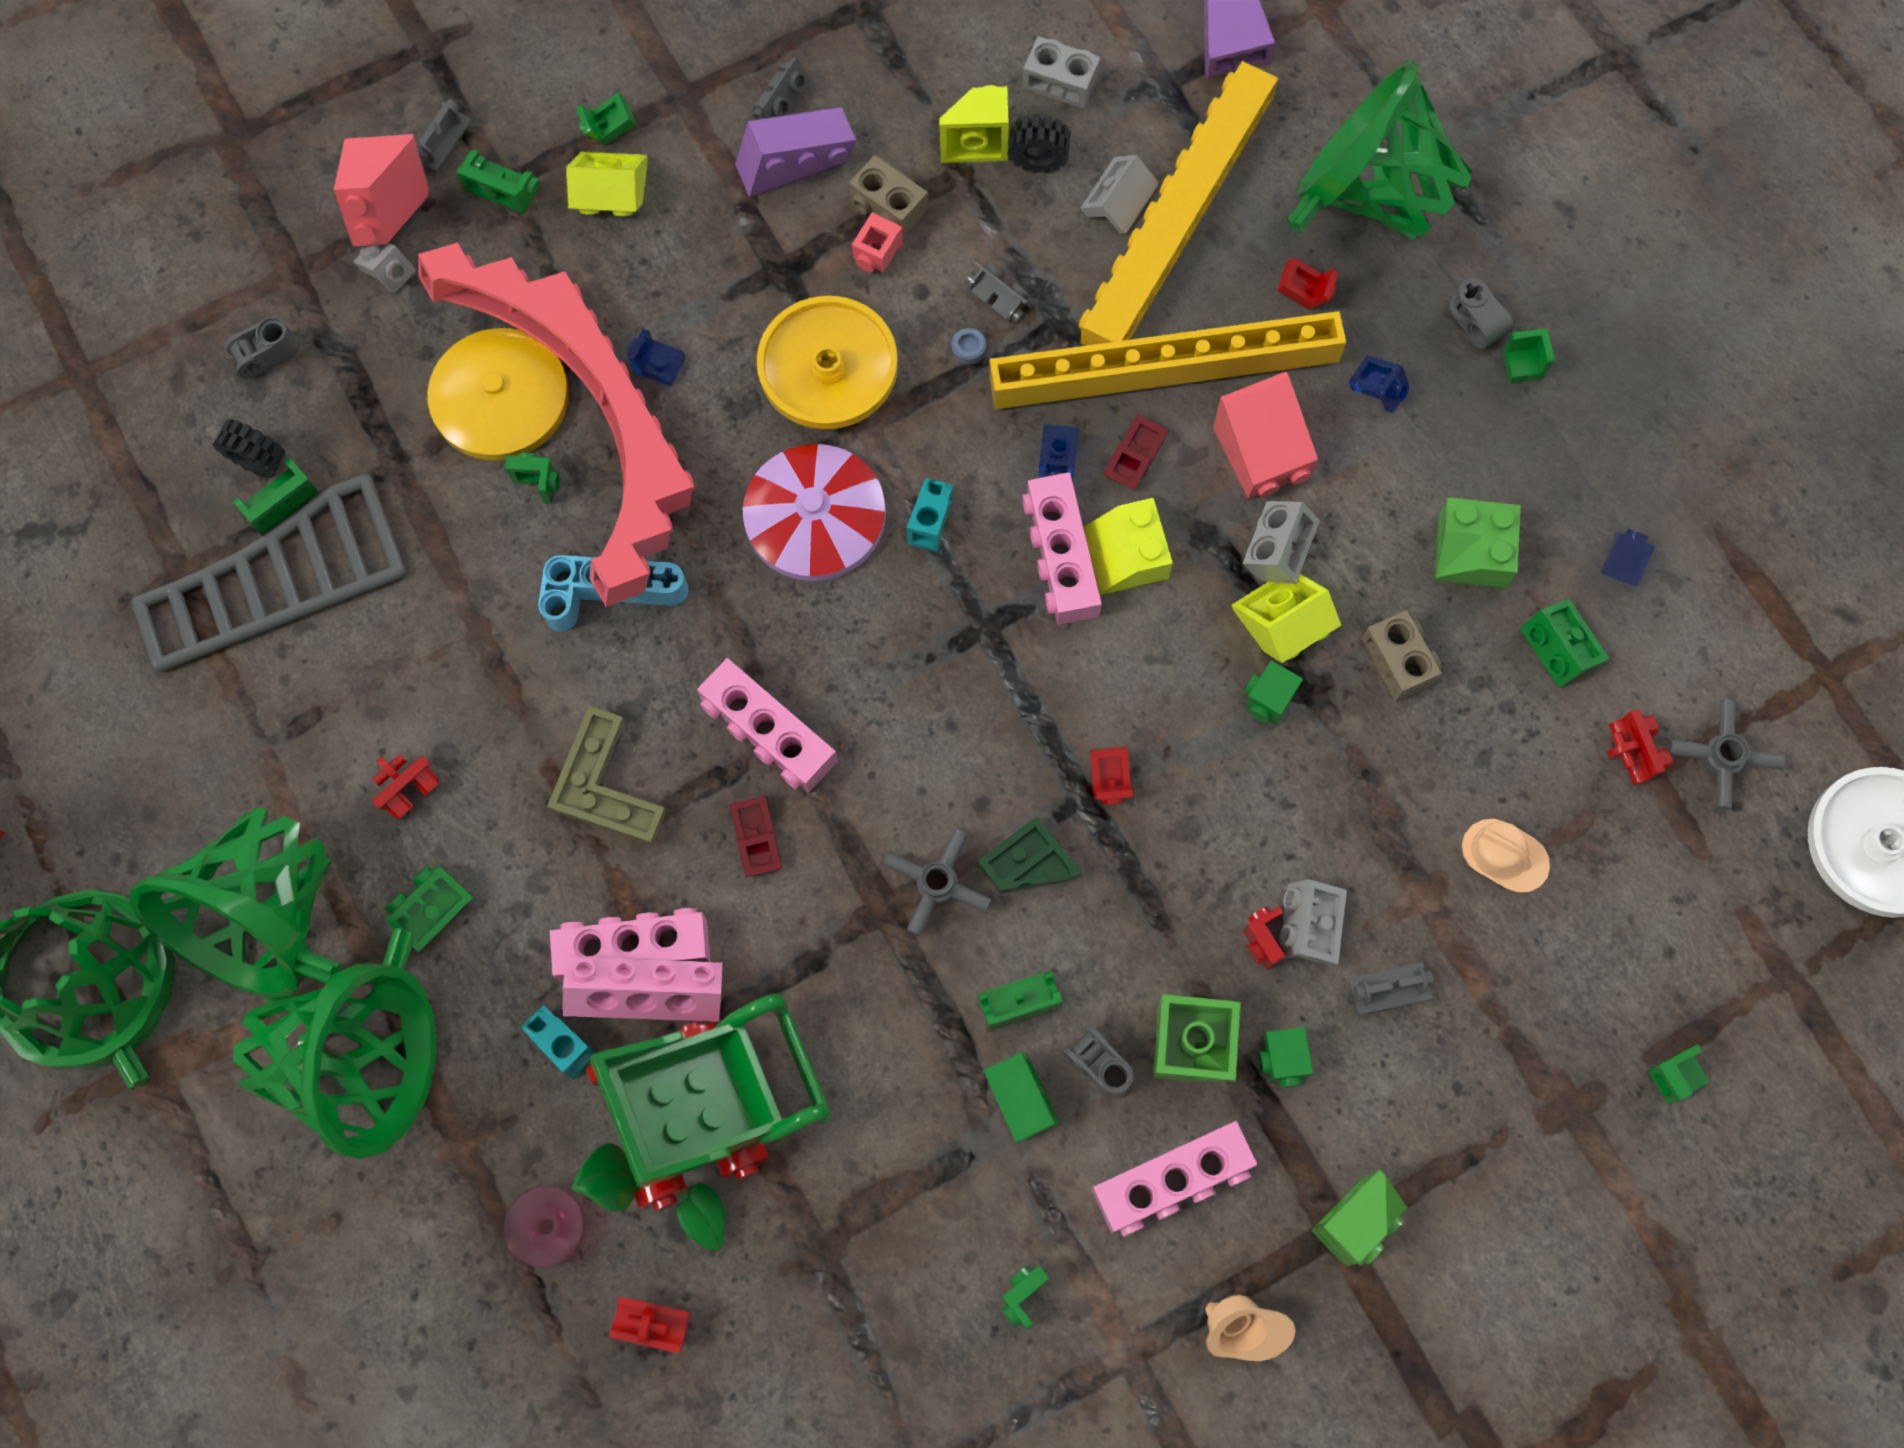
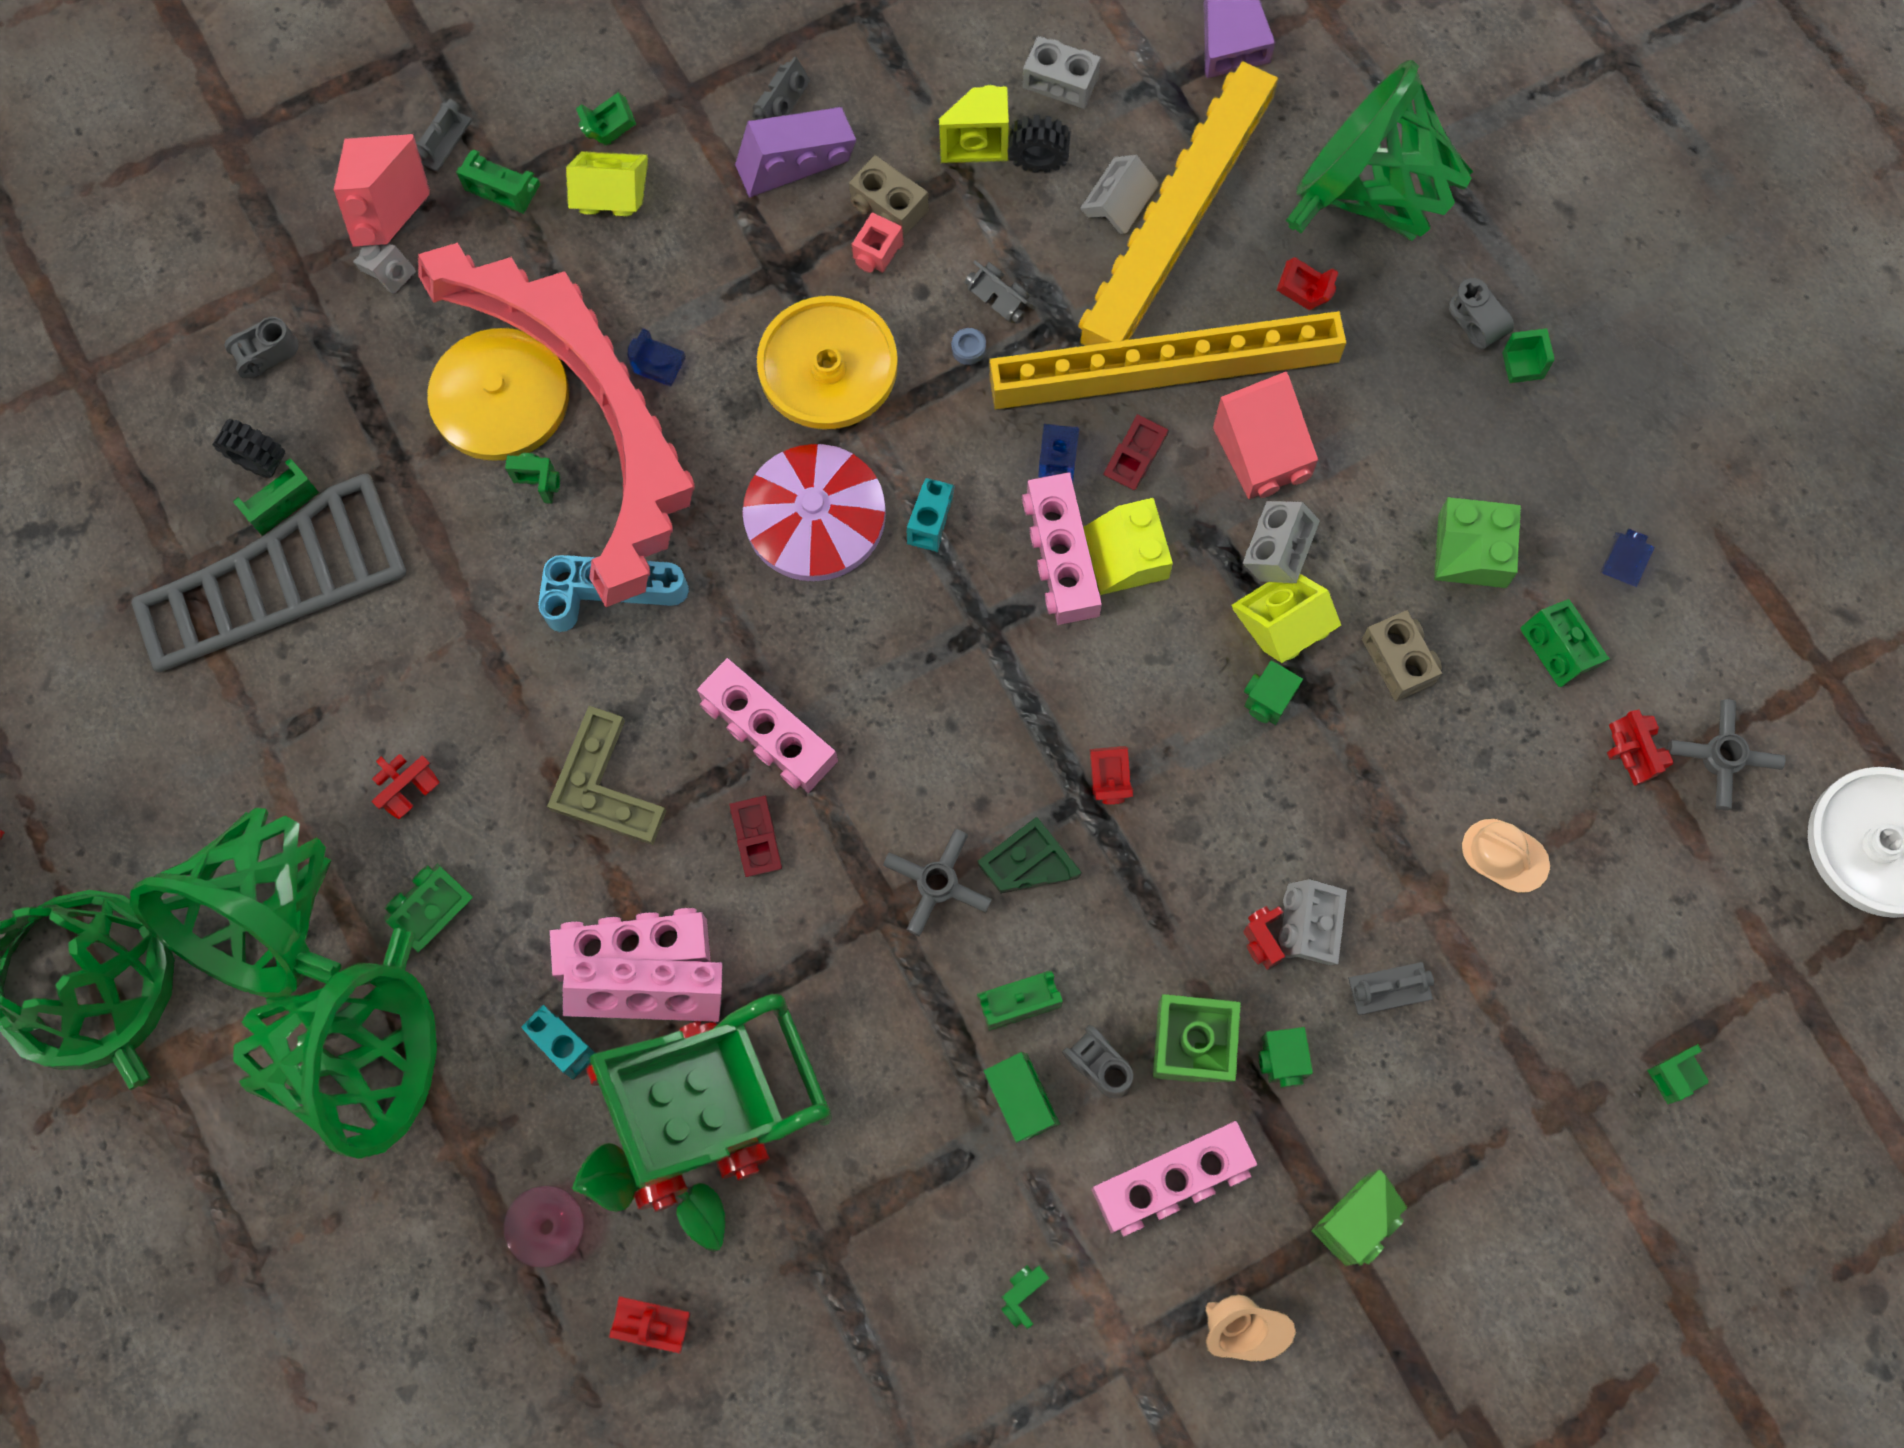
(1382, 381): clear blue bracket -> none

